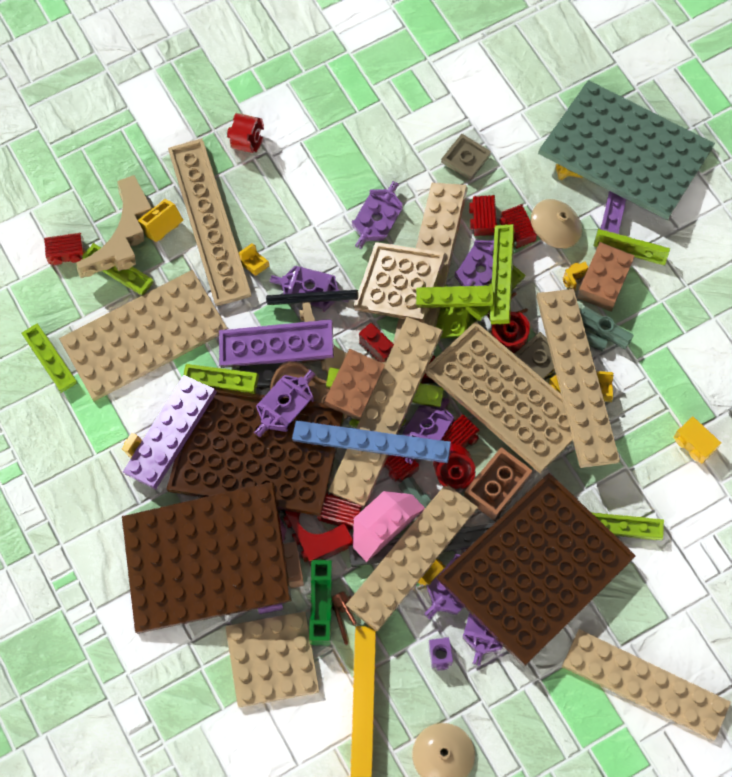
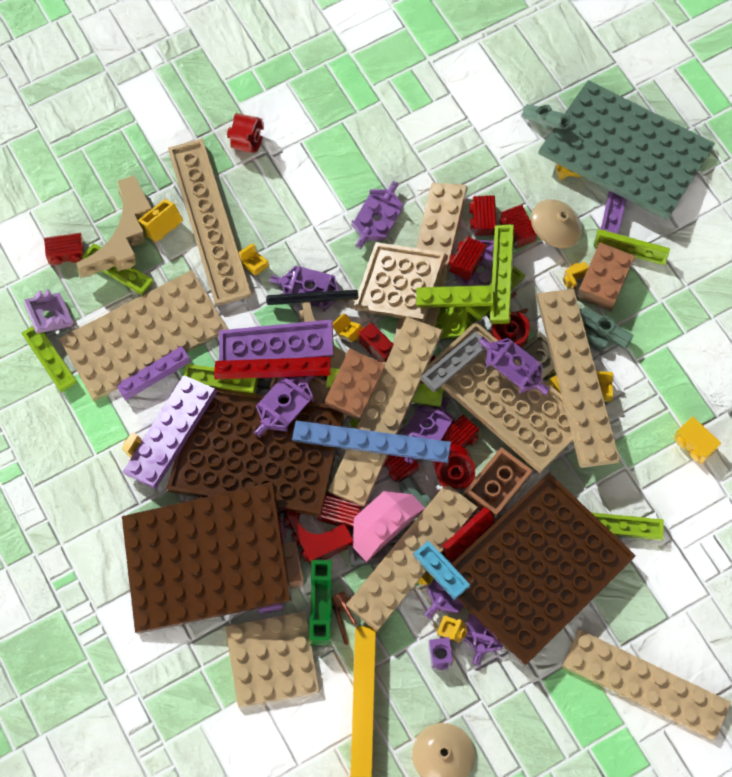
(47, 302): none -> lavender piece
(153, 373): none -> medium lavender plate
(272, 368): none -> red plate
(346, 328): none -> yellow bracket
(441, 570): none -> medium azure plate
(452, 628): none -> yellow bracket
(453, 362): none -> light grey plate
(466, 156): dark tan plate -> none
(467, 258): none -> red brick
(468, 534): none -> red plate
(501, 357): none -> medium lavender plate
(546, 116): none -> sand green piece

